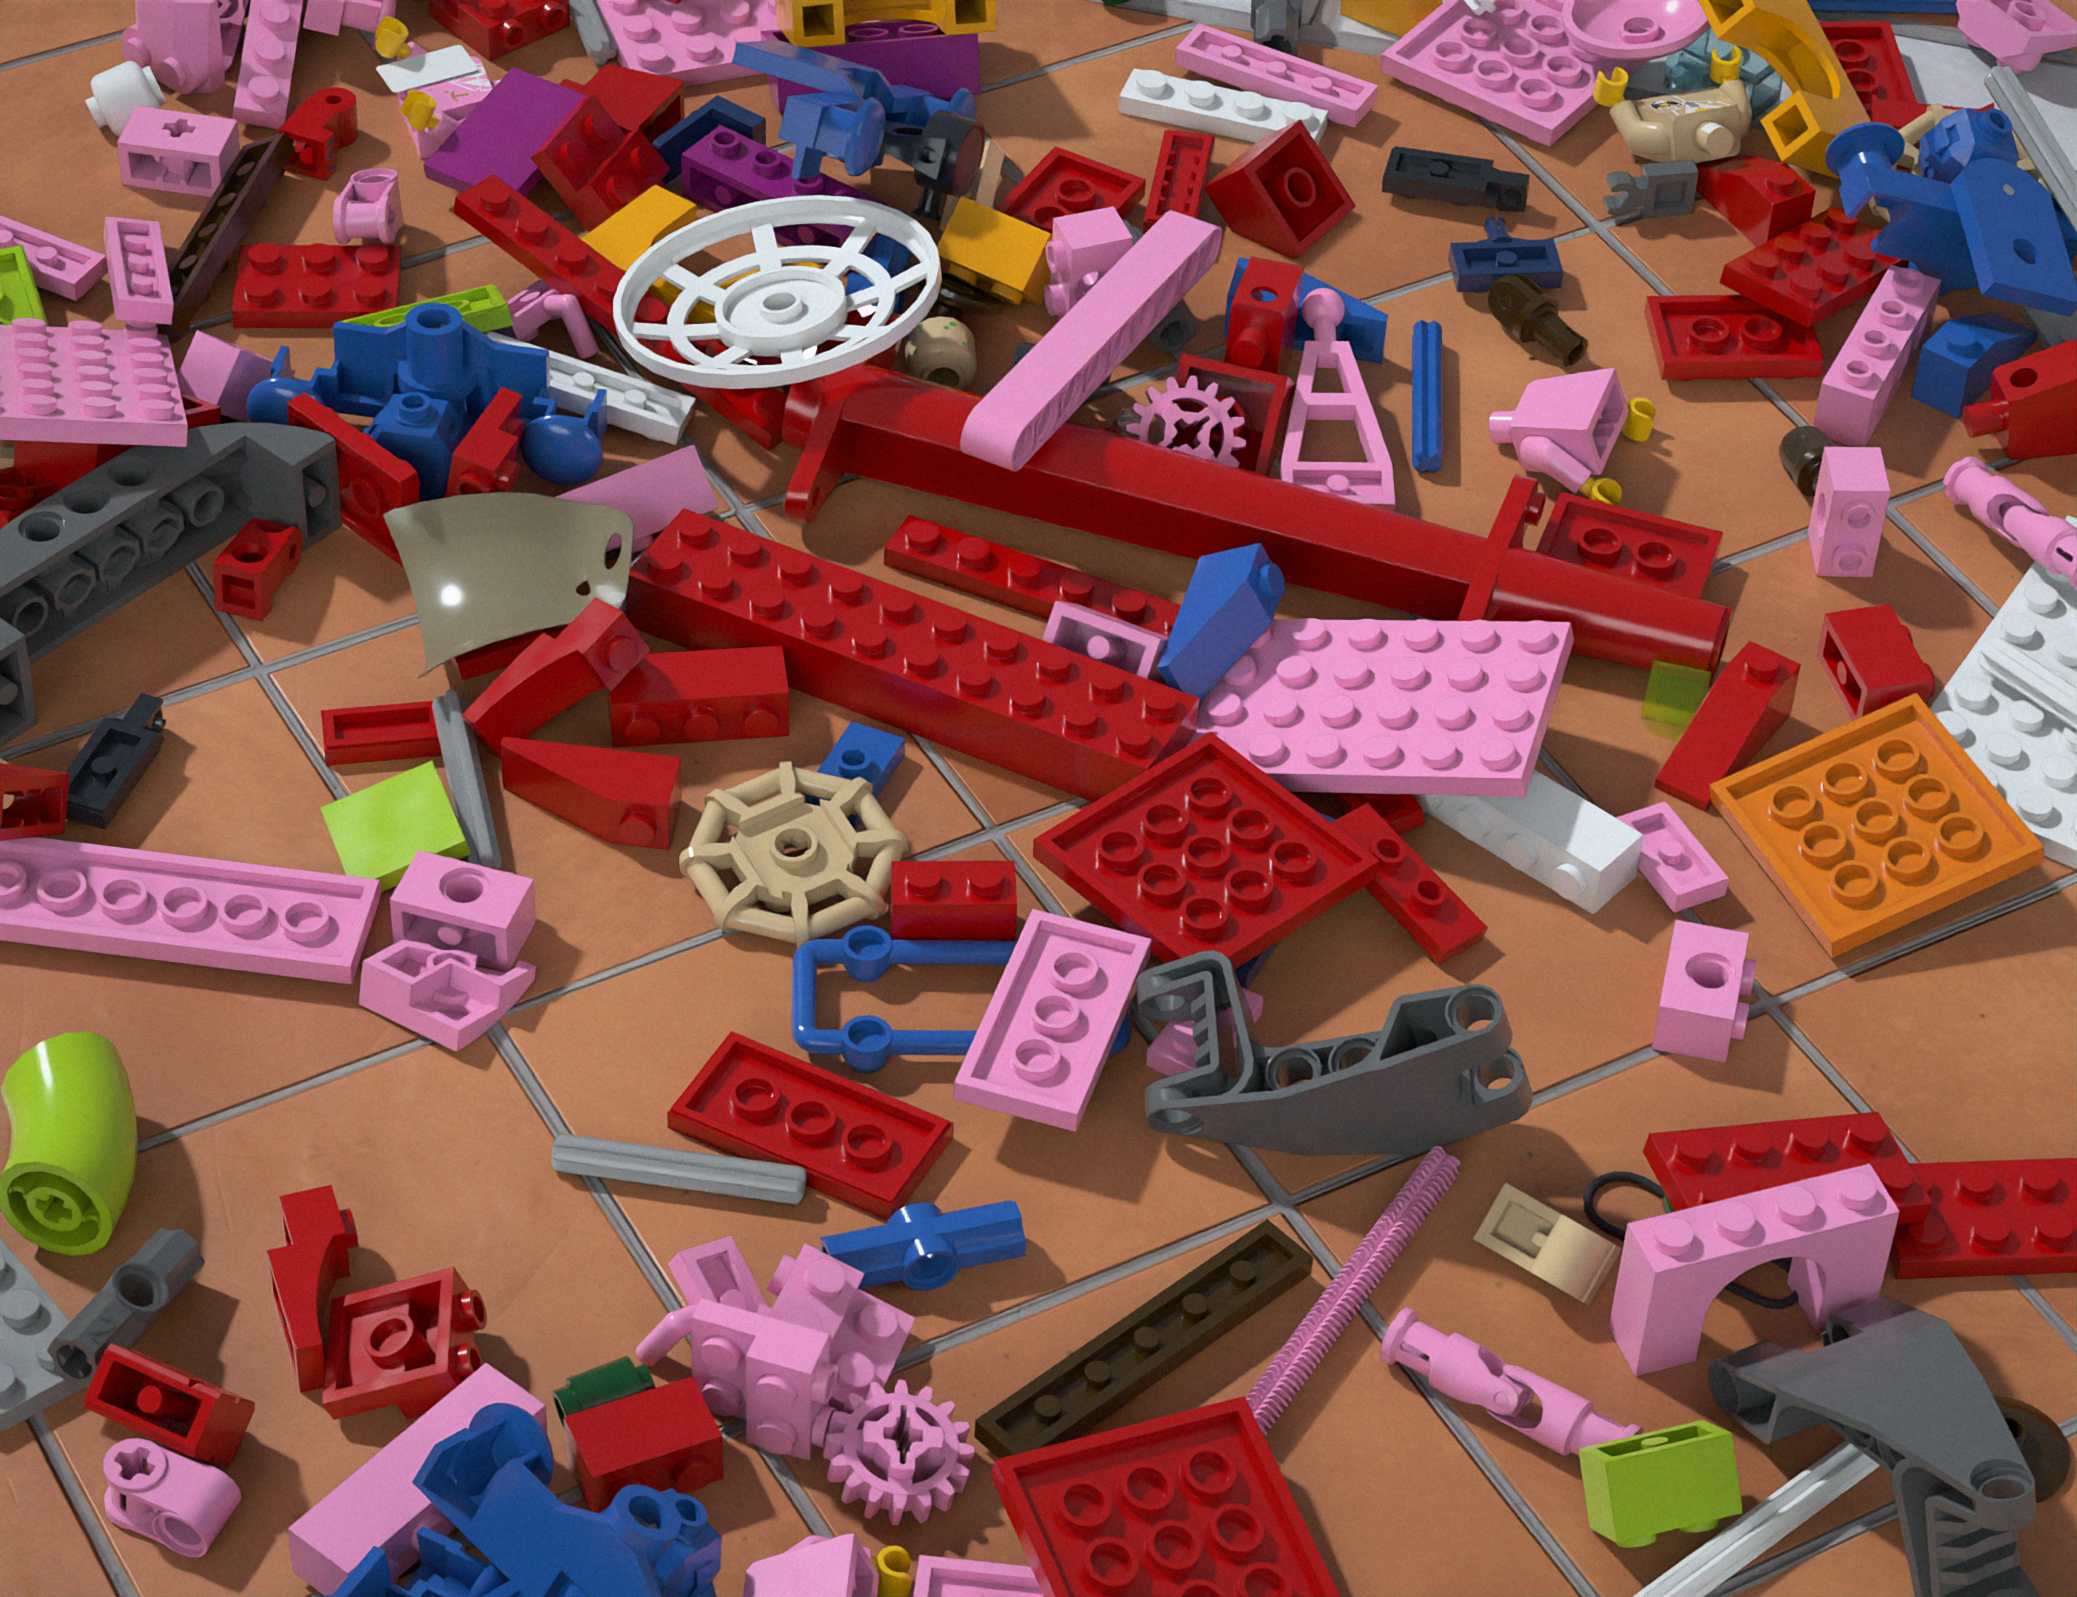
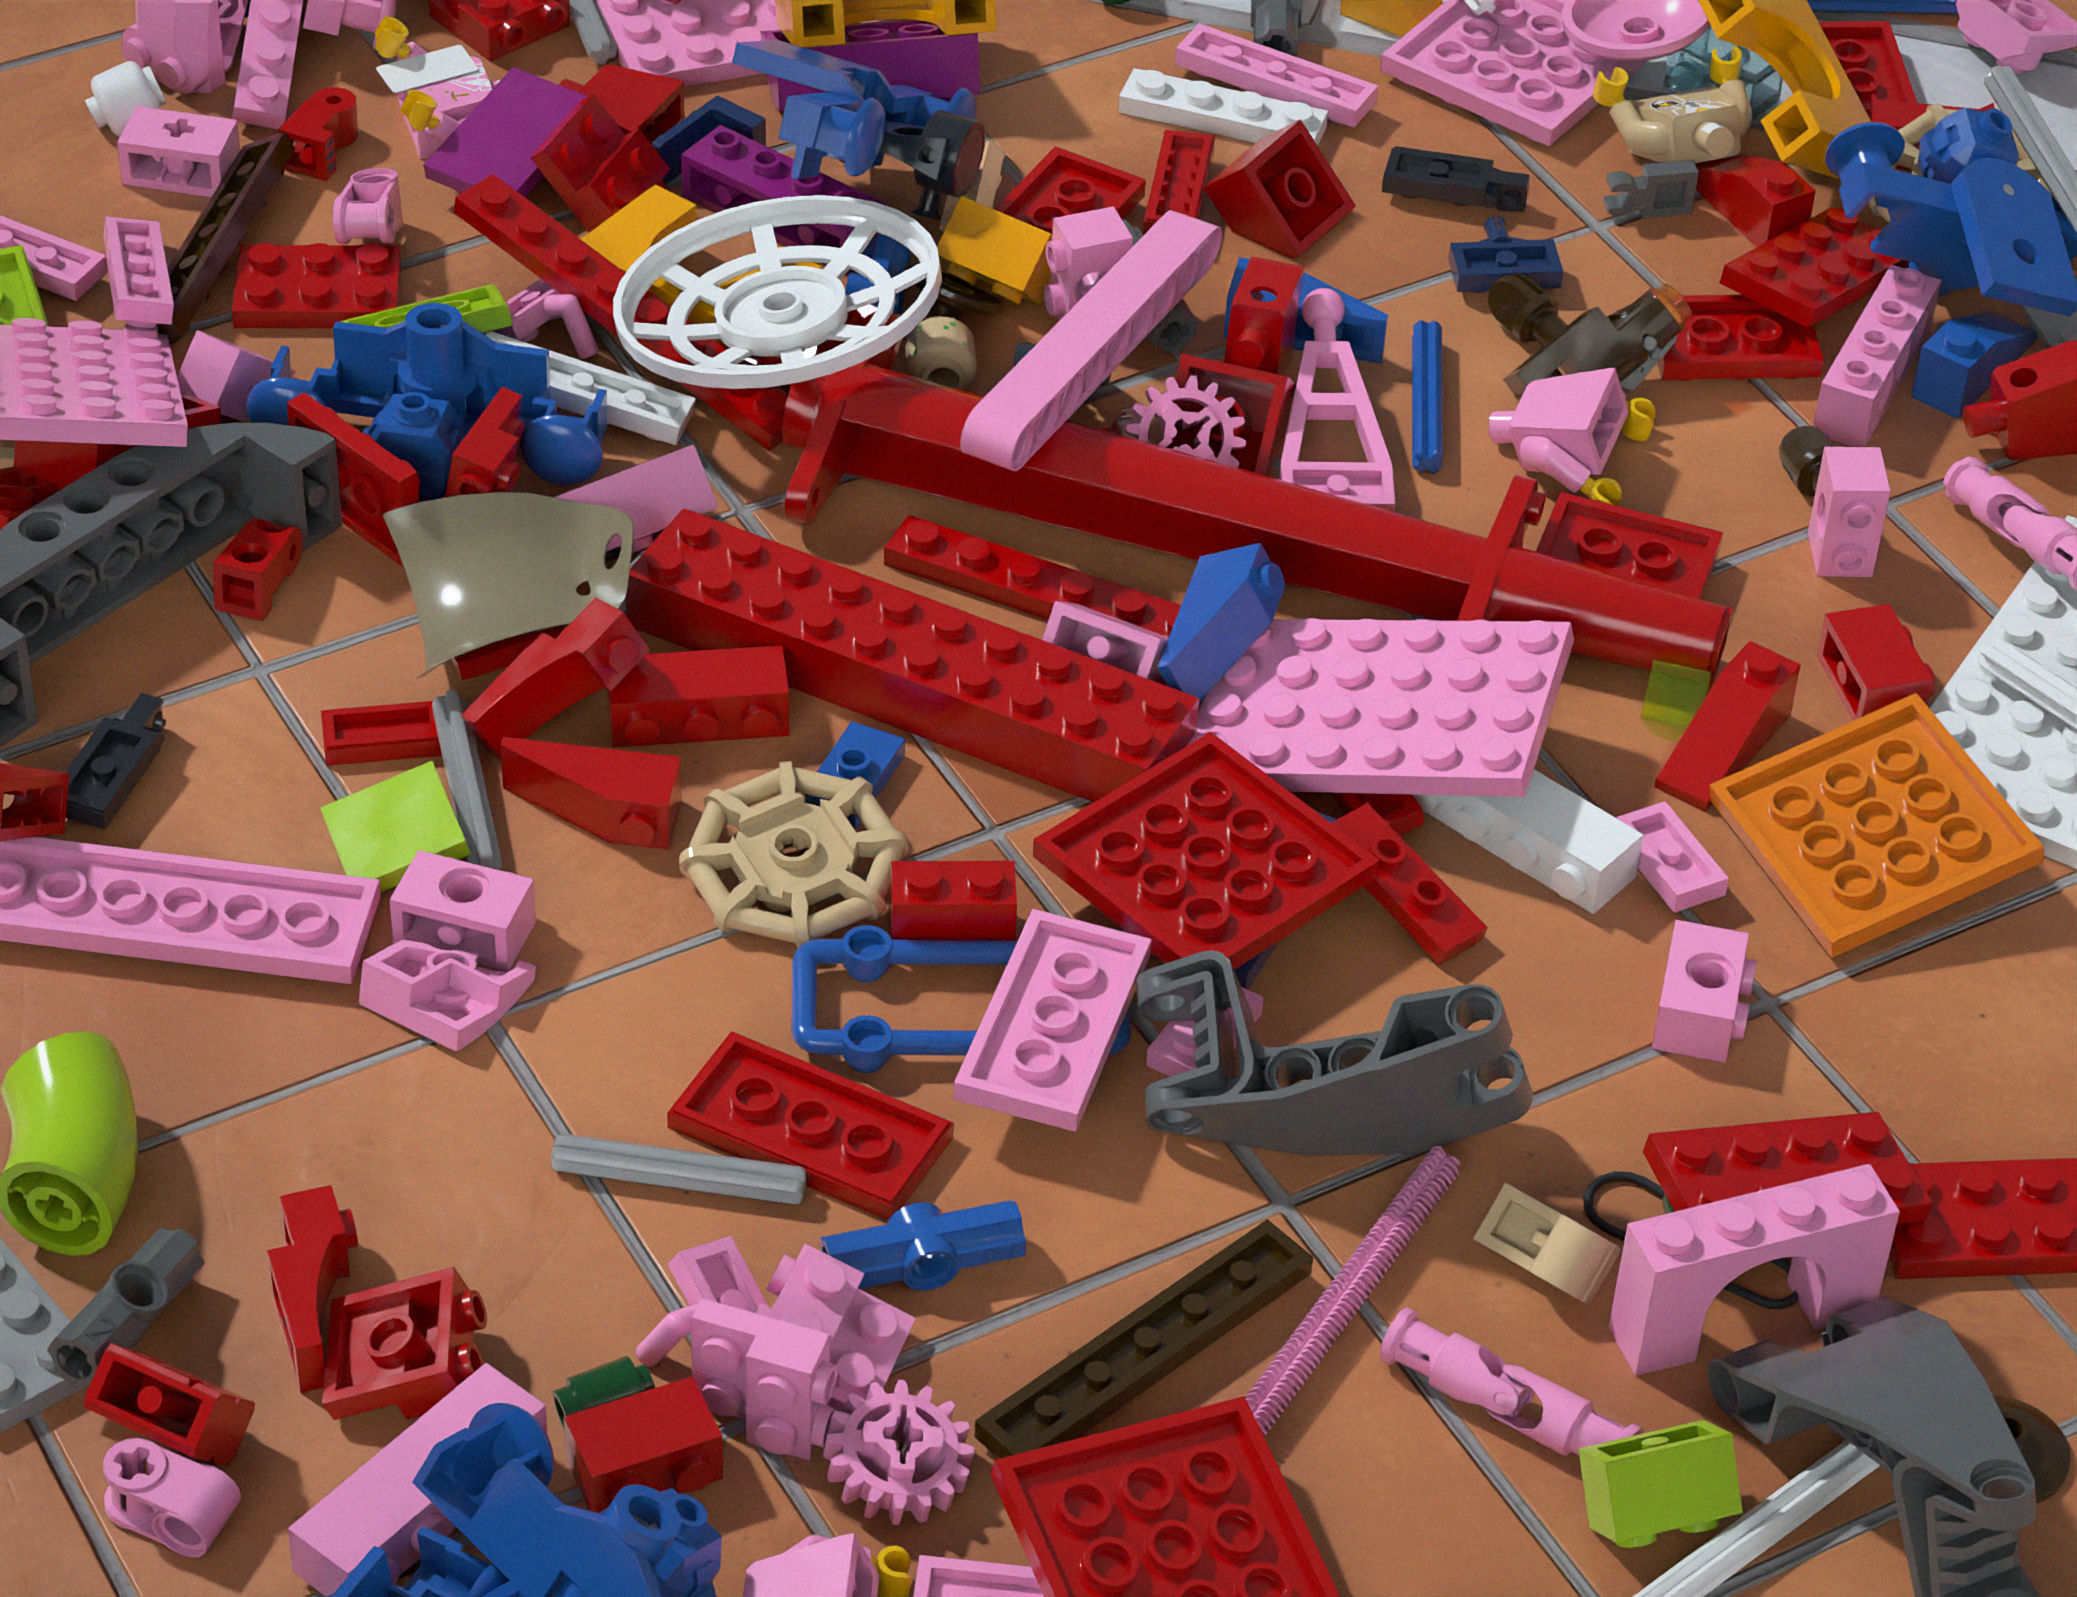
(1628, 341): none -> dark brown plate

